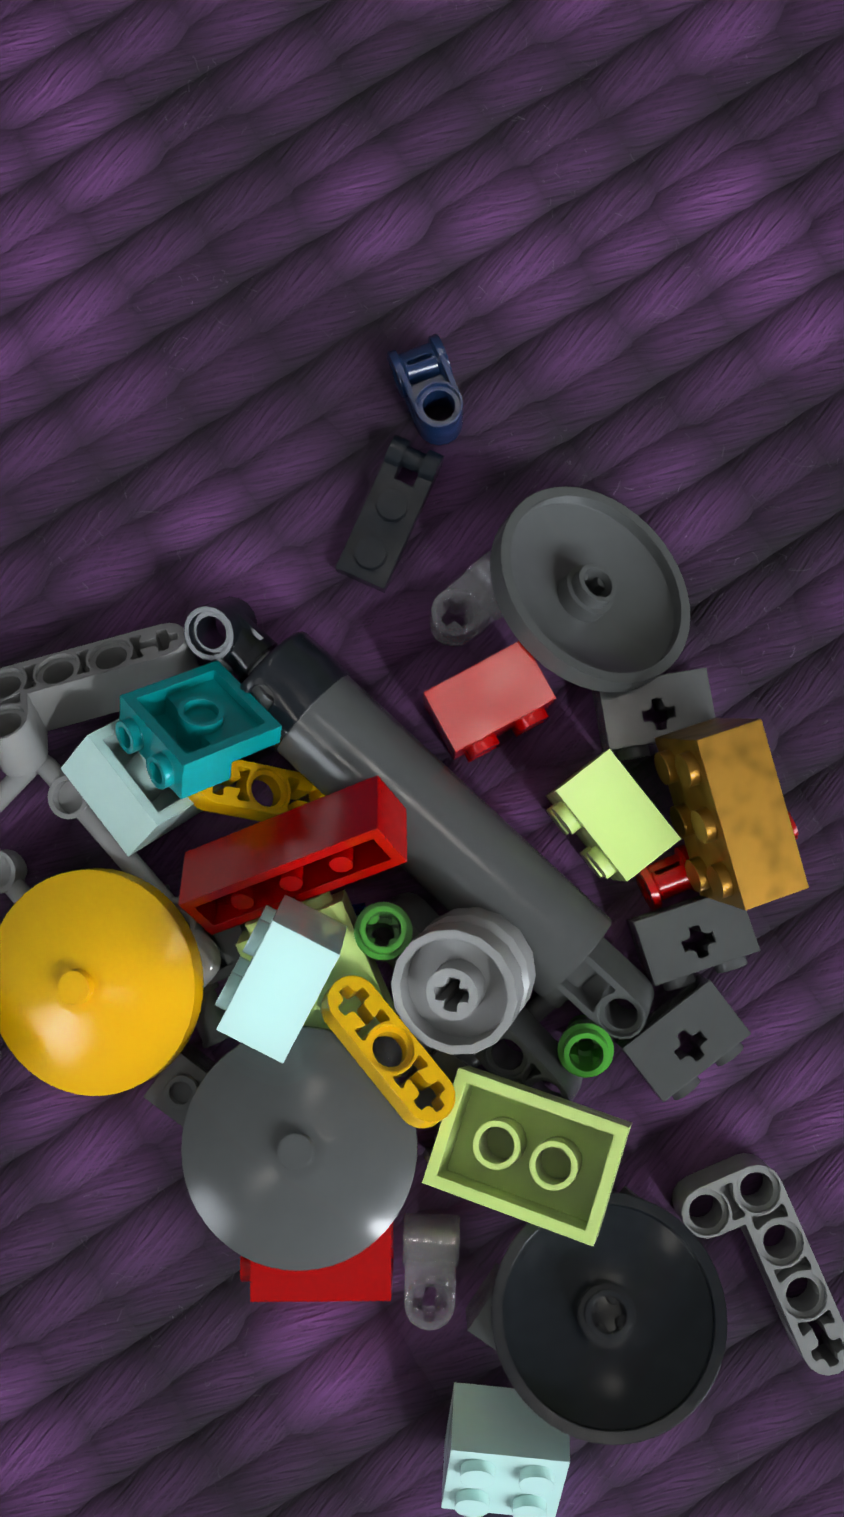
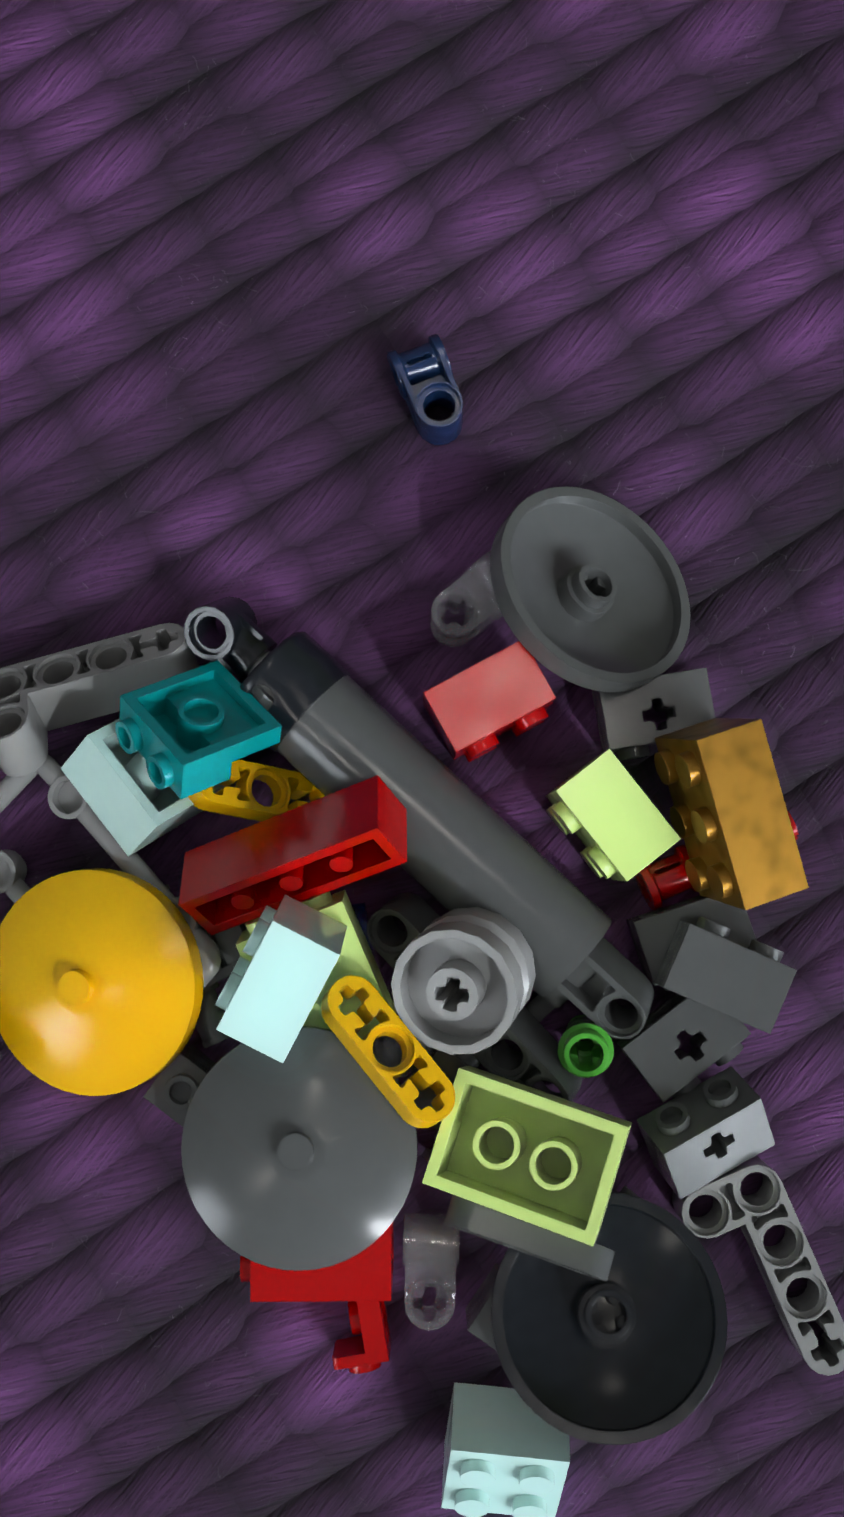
(373, 1347): none -> red bracket
(388, 916): bright green cone -> none
(389, 515): black plate -> none
(529, 1239): none -> dark grey beam
(706, 1132): none -> dark grey brick
(725, 975): none -> dark grey brick

